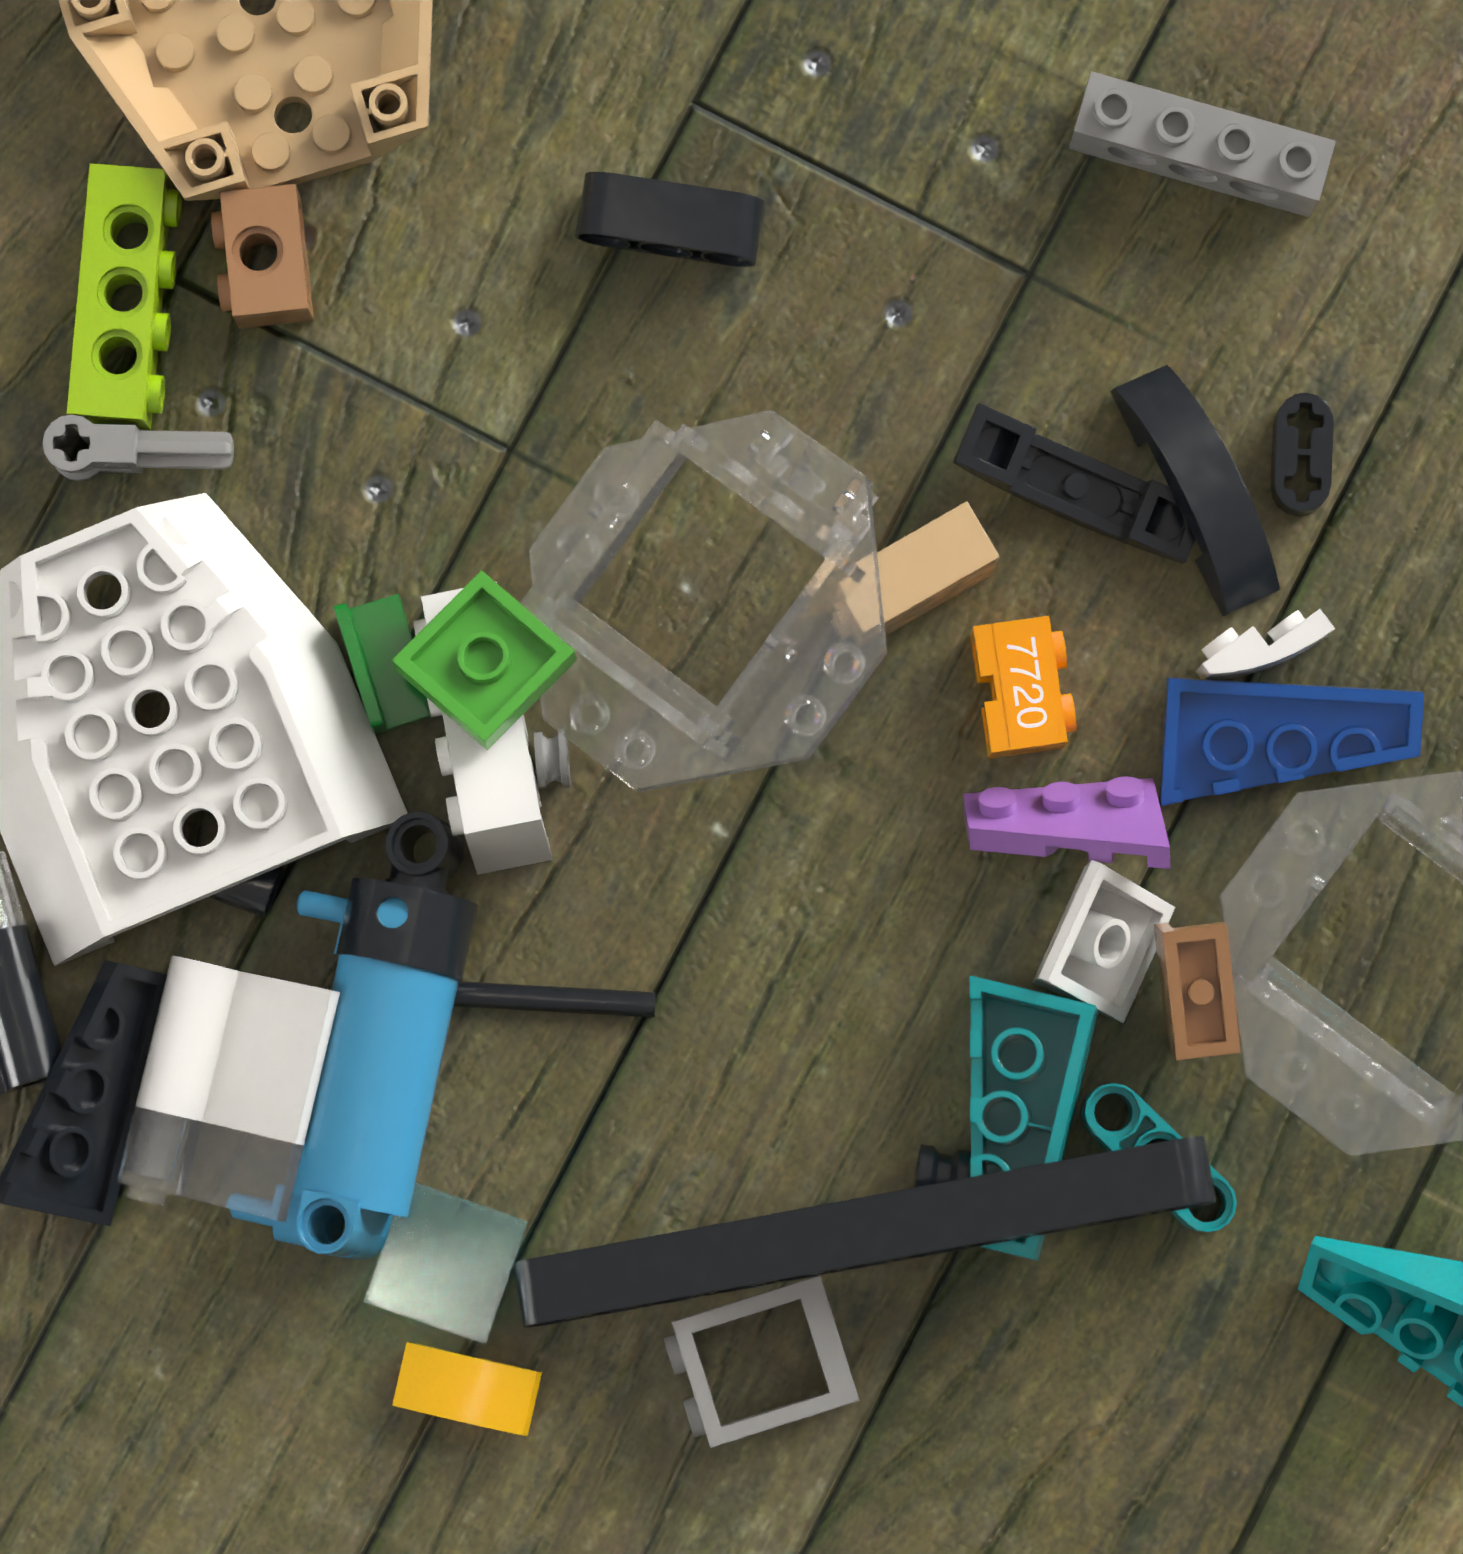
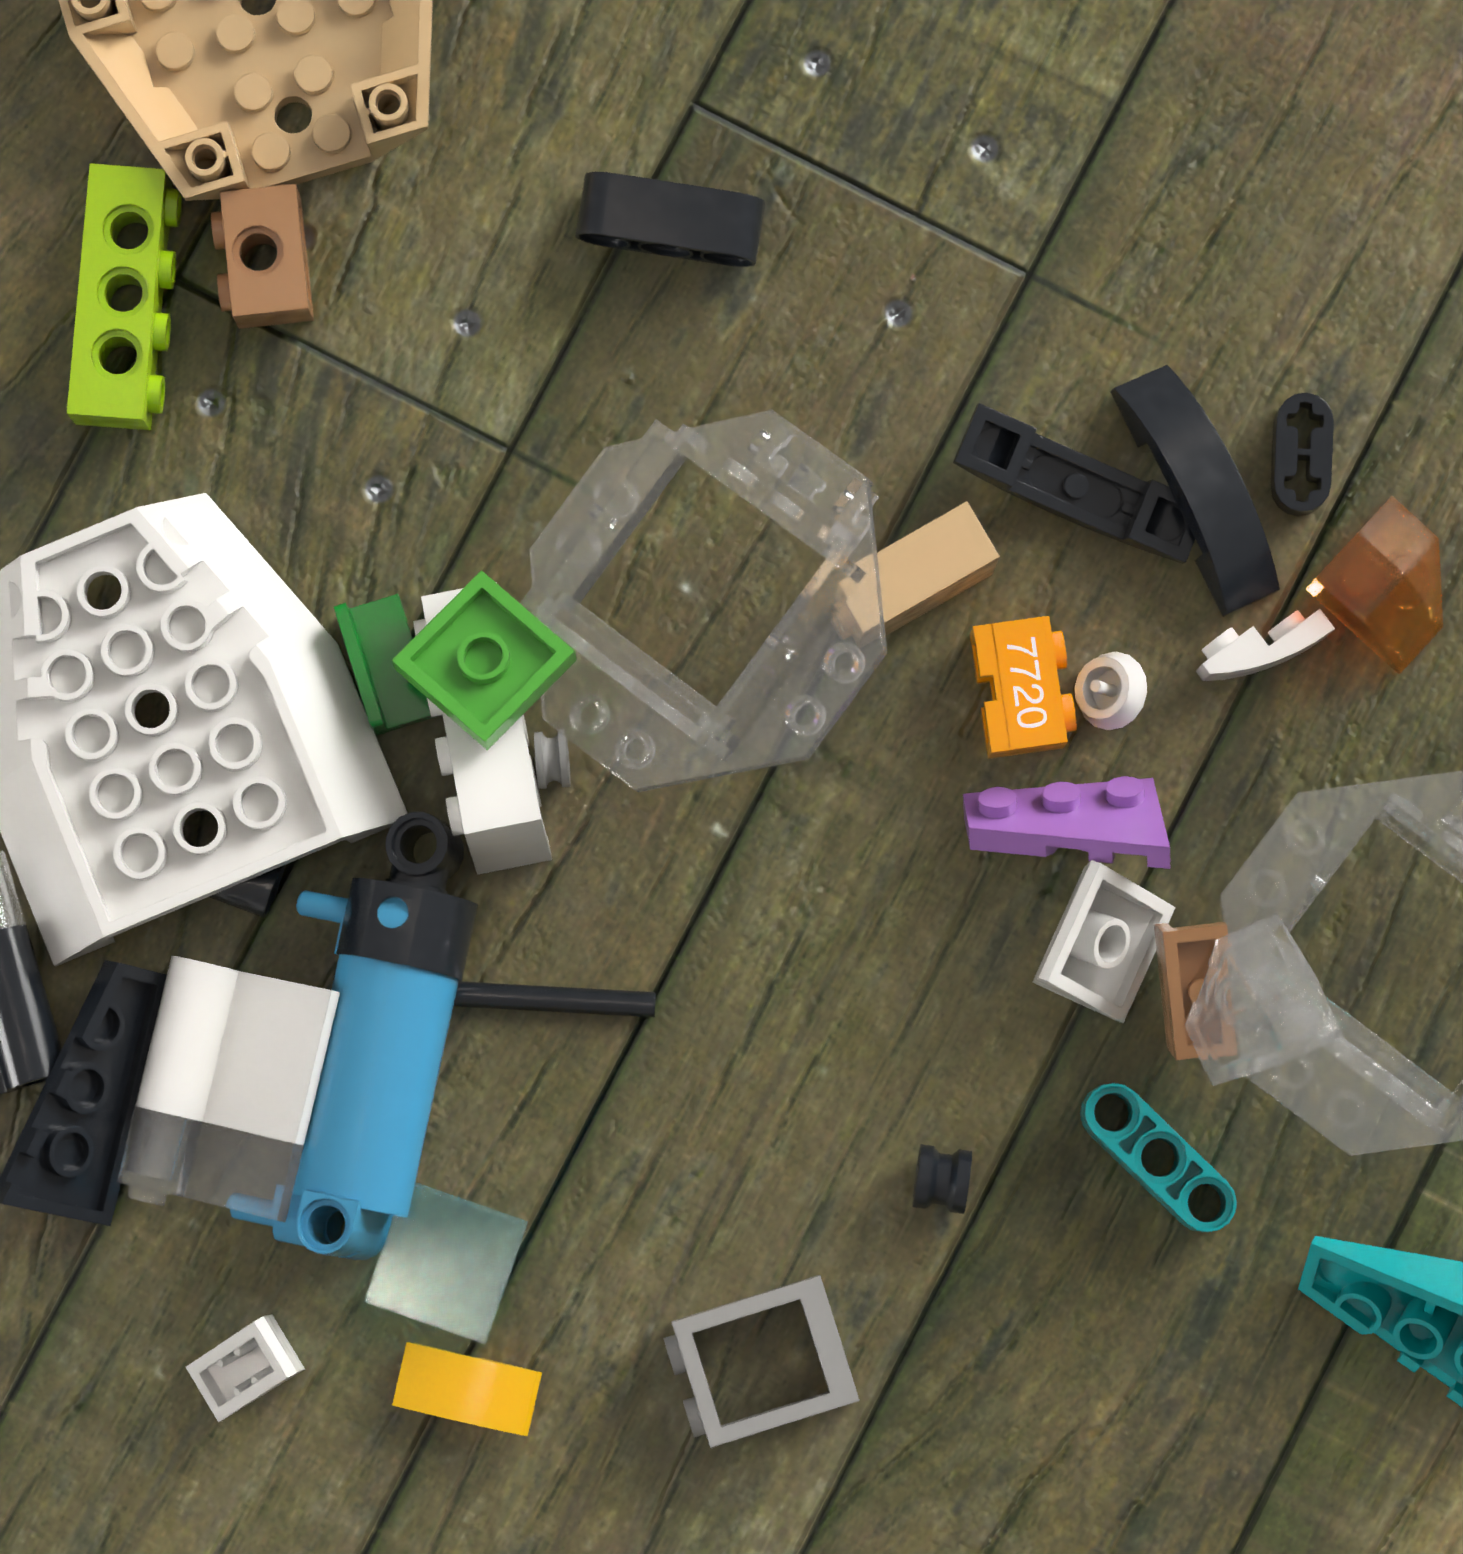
(130, 449): light grey connector -> none
(245, 1367): none -> white slope
(866, 1231): black beam -> none
(1024, 1081): teal wedge -> none
(1111, 690): none -> white hat
(1202, 144): light grey brick -> none
(1258, 1004): none -> clear slope
(1259, 733): blue wing -> none
(1387, 585): none -> clear orange slope

